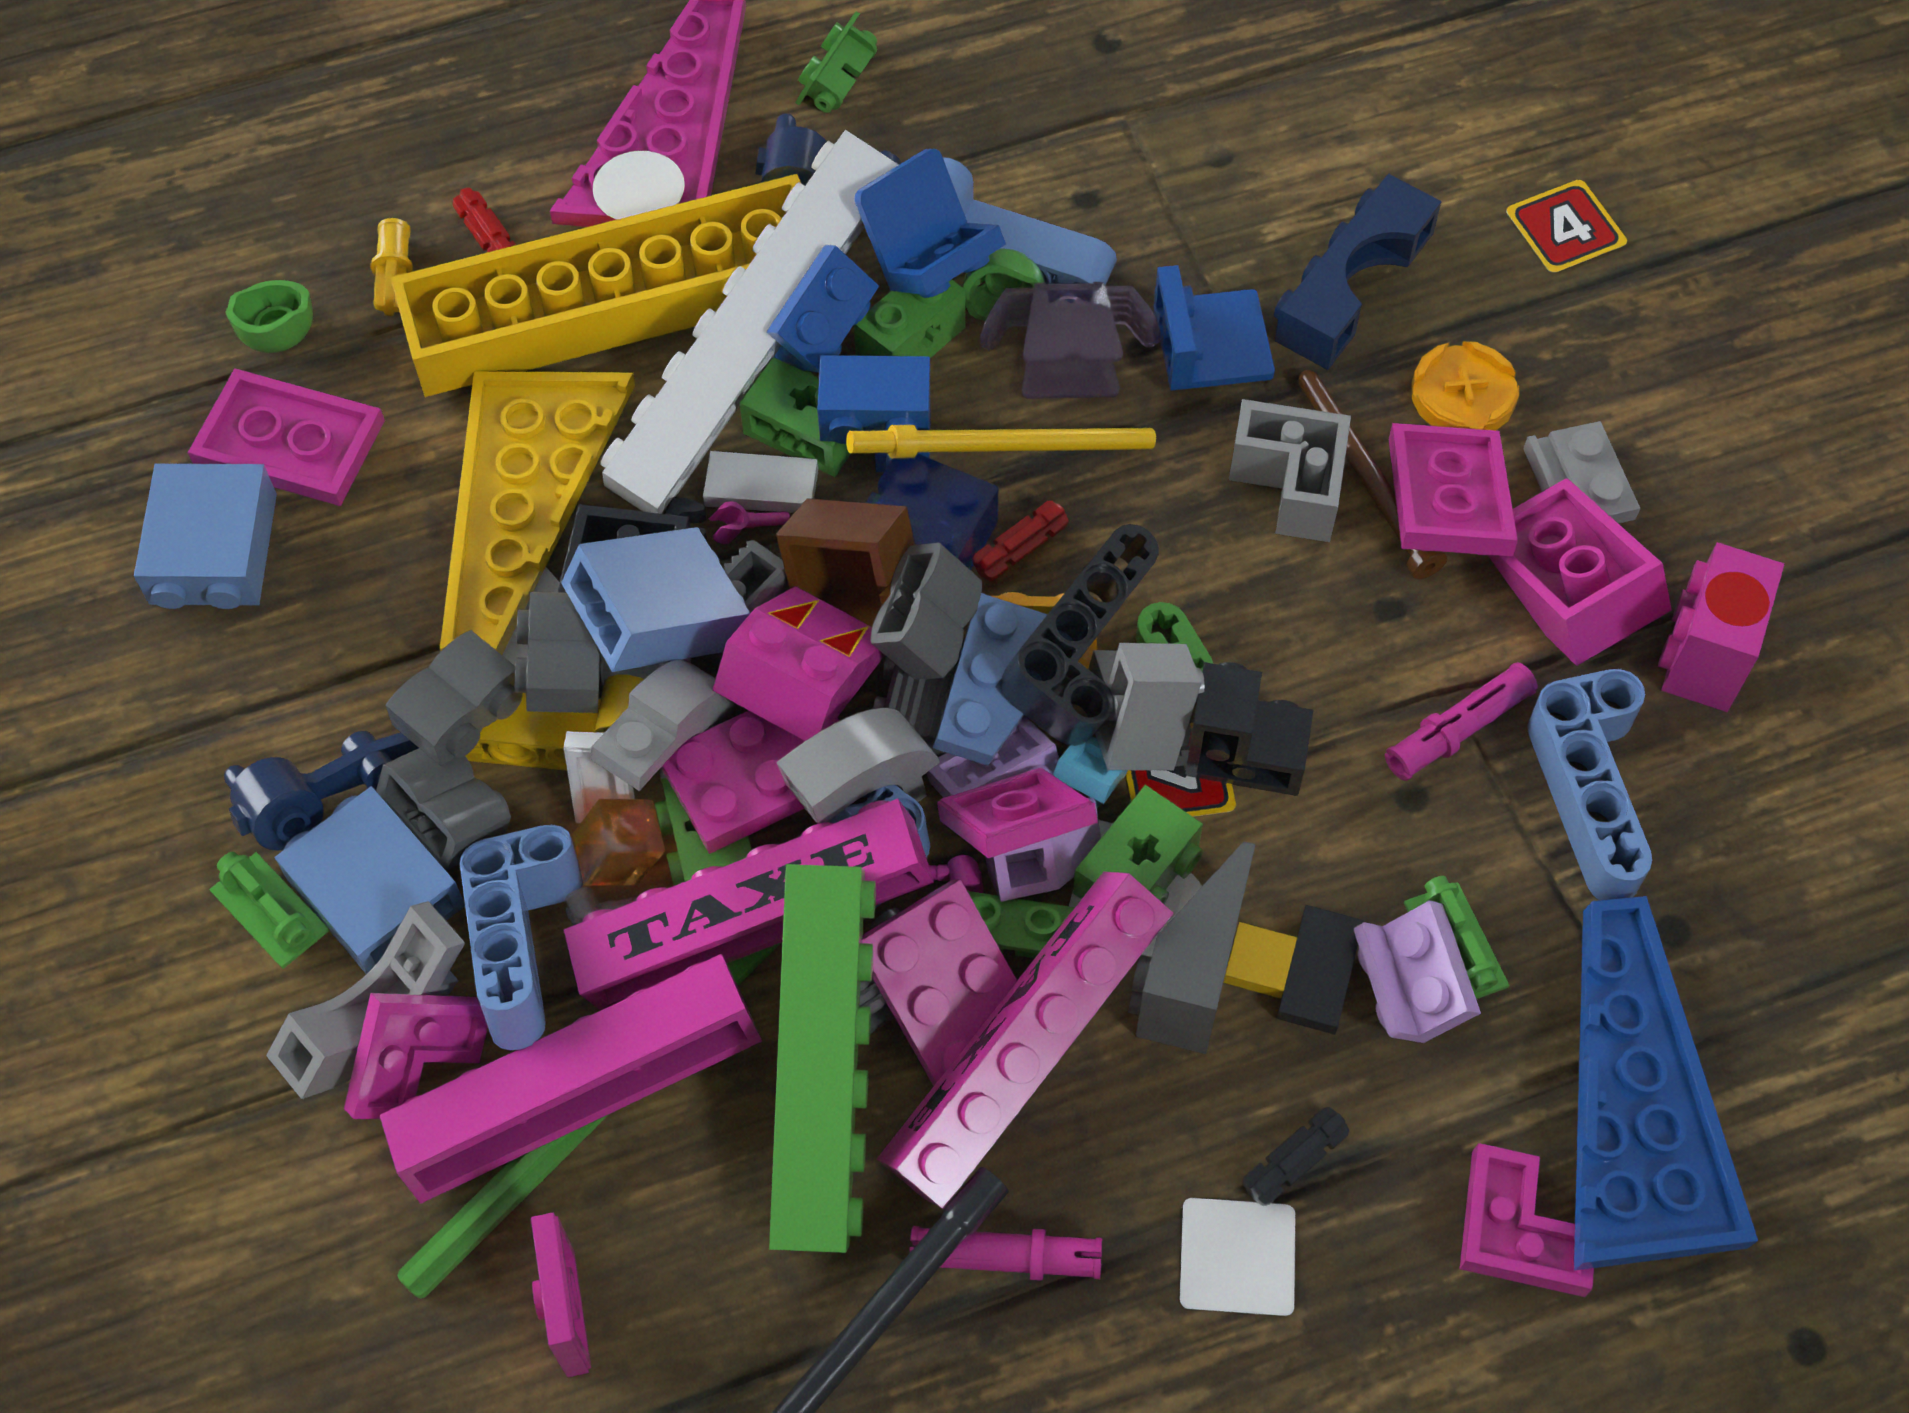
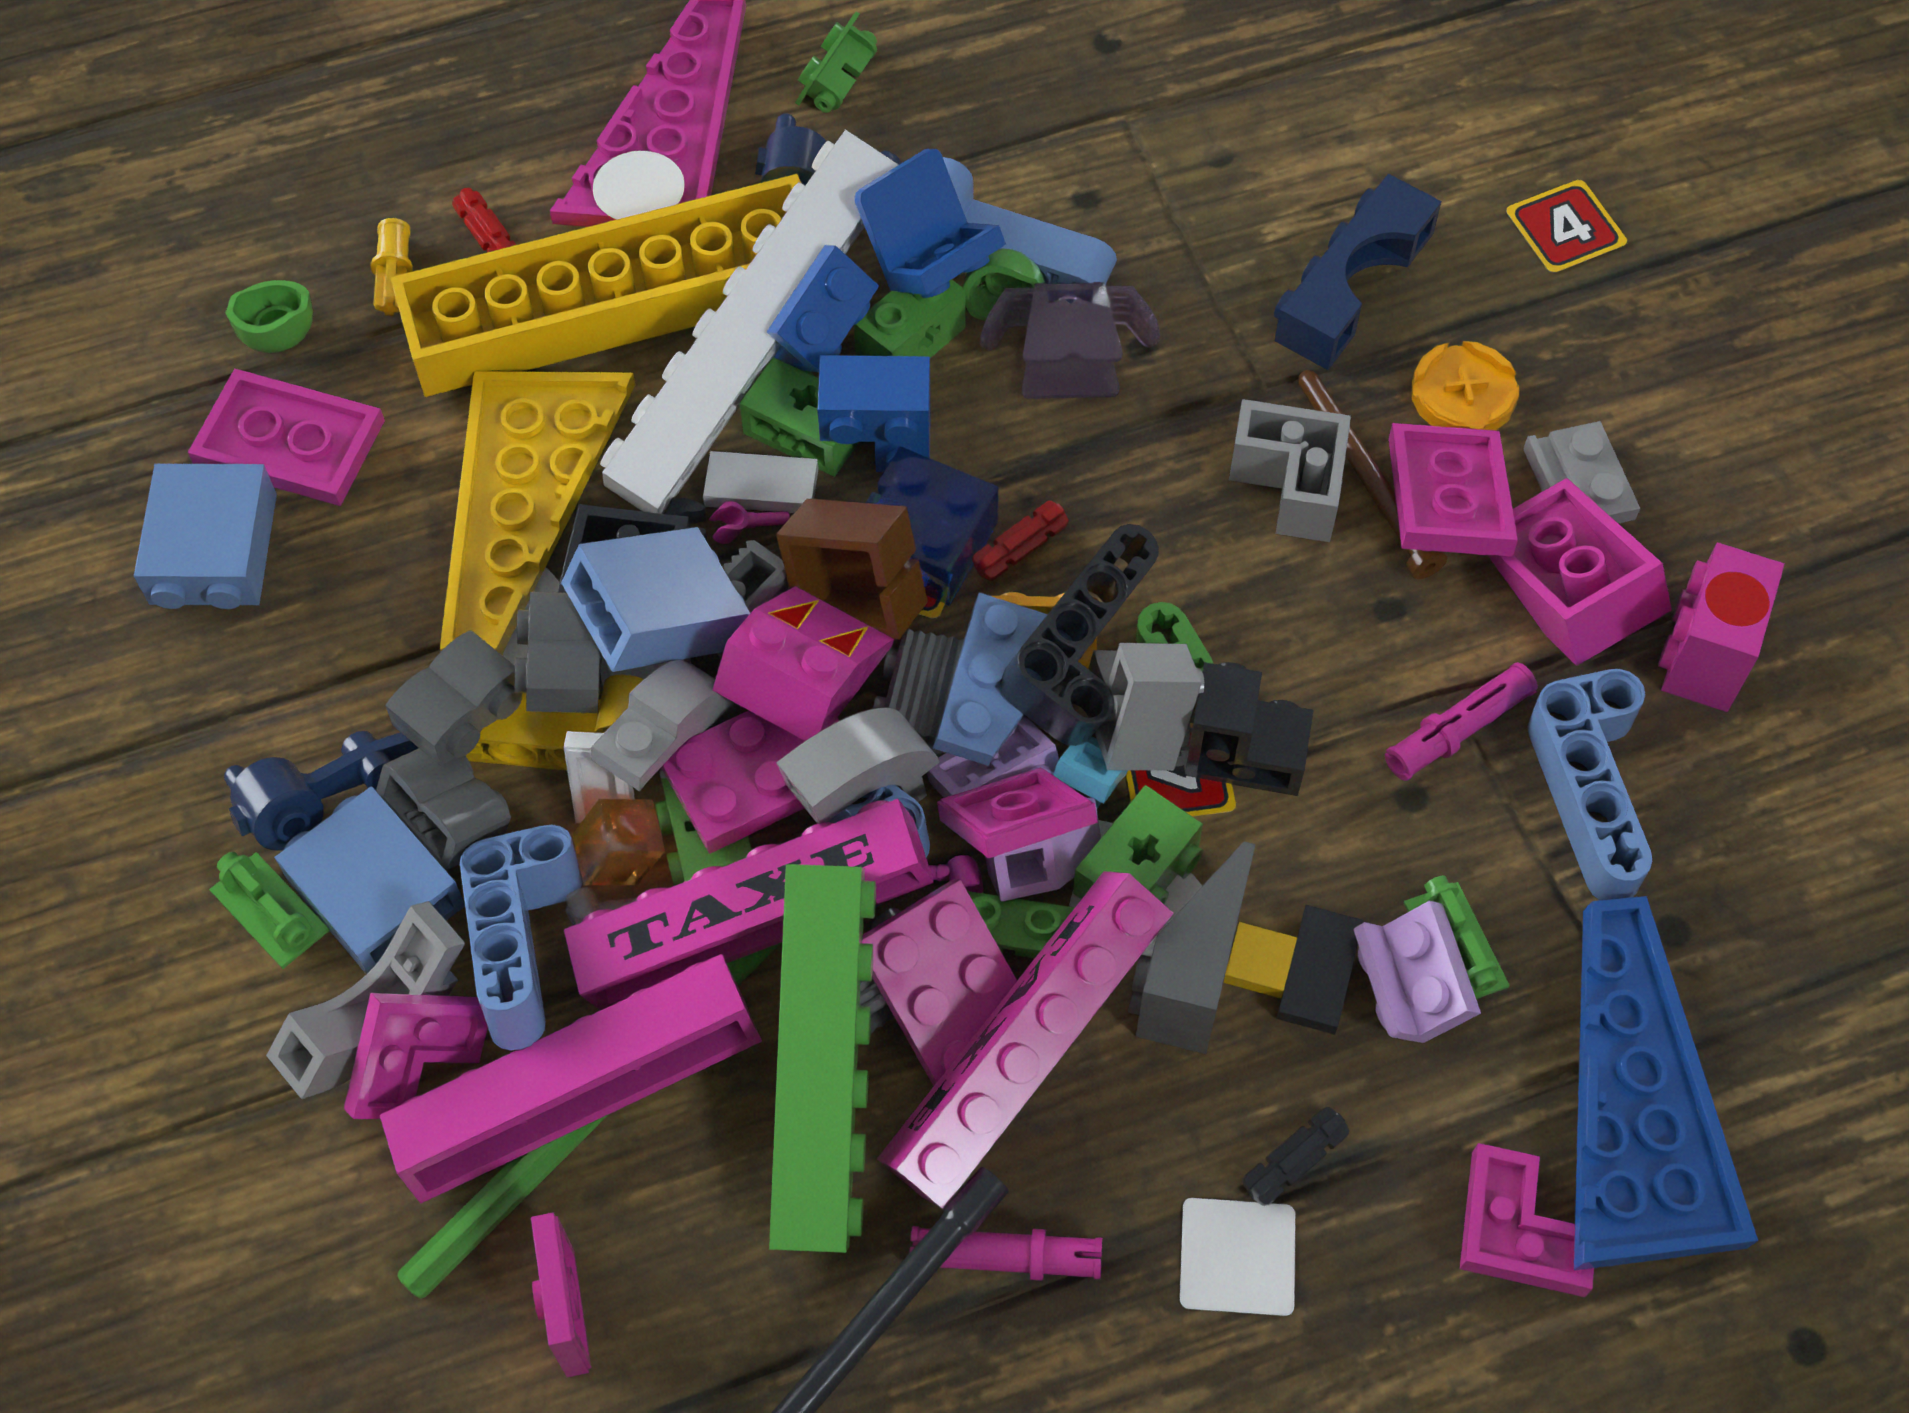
(907, 441): yellow bar -> none
(926, 611): dark grey brick -> none
(1210, 335): blue bracket -> none

